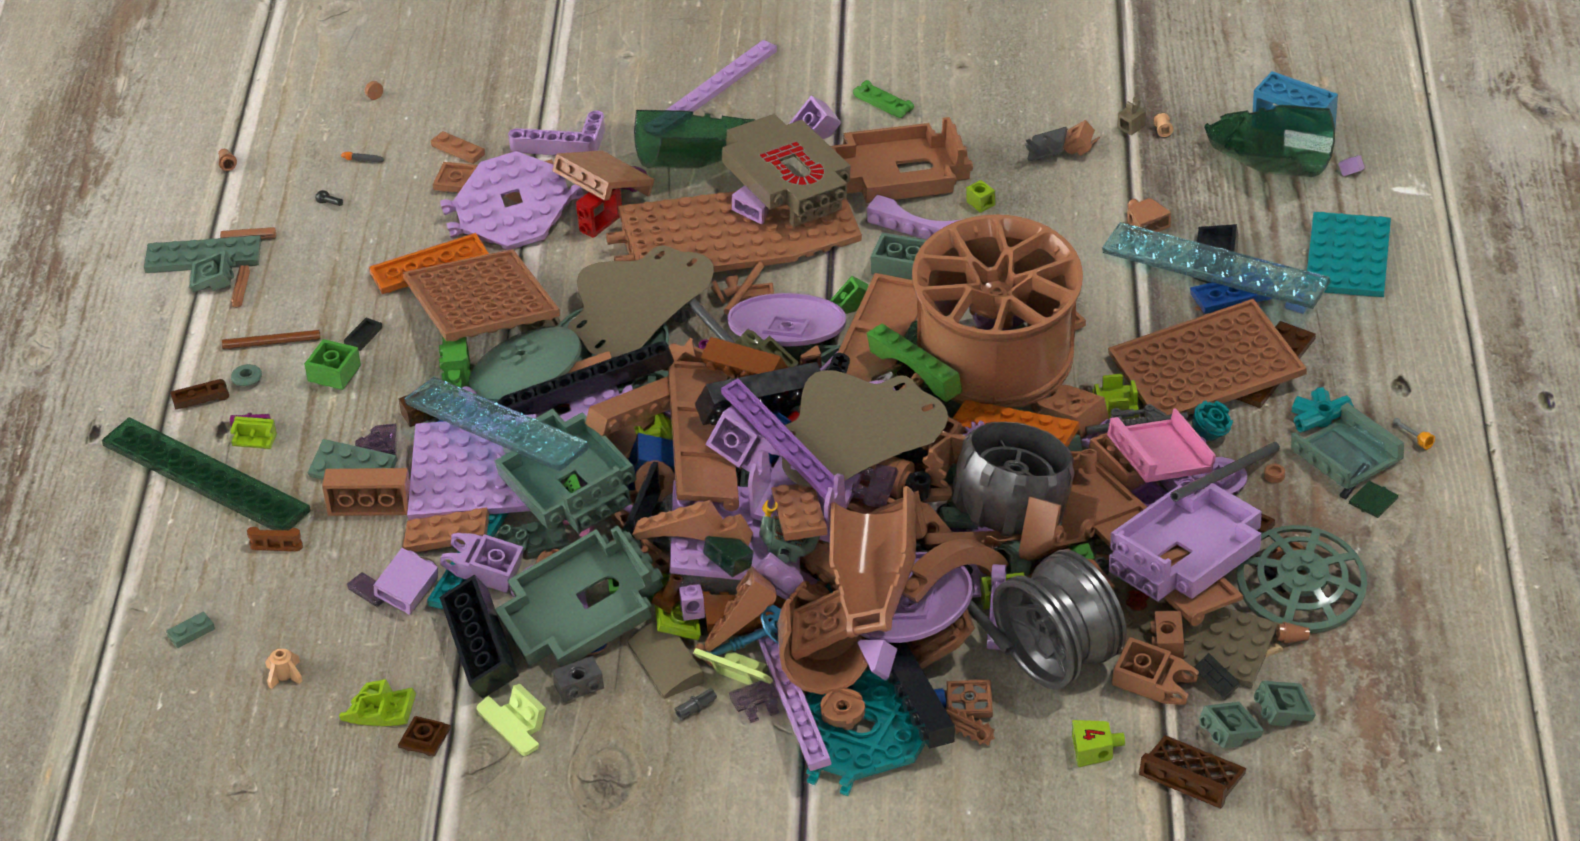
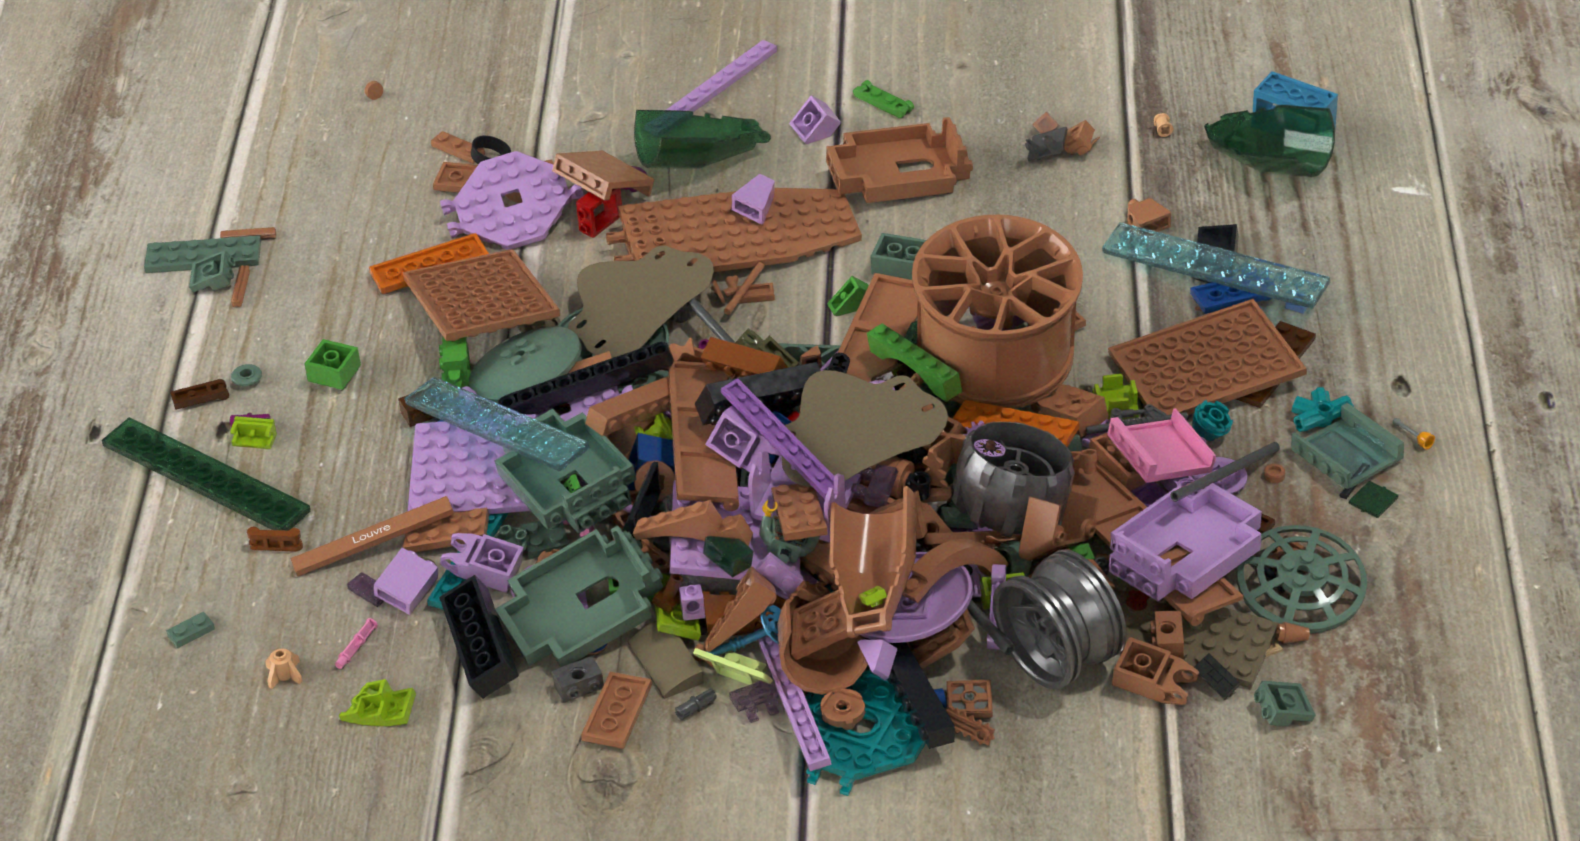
(226, 159): nougat cone -> none
(271, 339): dark orange piece -> none
(323, 196): pearl dark grey bar -> none
(345, 456): sand green plate -> none
(358, 640): none -> bright pink piece
(362, 157): dark grey piece -> none
(363, 333): pearl dark grey tile -> none
(366, 491): nougat brick -> none
(372, 536): none -> nougat tile
(381, 439): clear purple plate -> none
(427, 744): reddish brown piece -> none
(488, 142): none -> black tyre
(515, 720): yellowish green plate -> none
(553, 142): lavender beam -> none
(616, 710): none -> nougat plate
(756, 155): dark tan panel -> none
(788, 318): lavender dish -> none
(873, 596): none -> lime plate
(889, 214): lavender arch -> none
(980, 196): lime brick -> none
(989, 448): none -> piece
(1045, 123): none -> nougat panel
(1094, 741): lime torso -> none
(1132, 117): dark tan brick -> none
(1188, 780): reddish brown fence -> none
(1229, 724): sand green plate -> none
(1350, 252): teal plate -> none
(1351, 165): lavender slope -> none

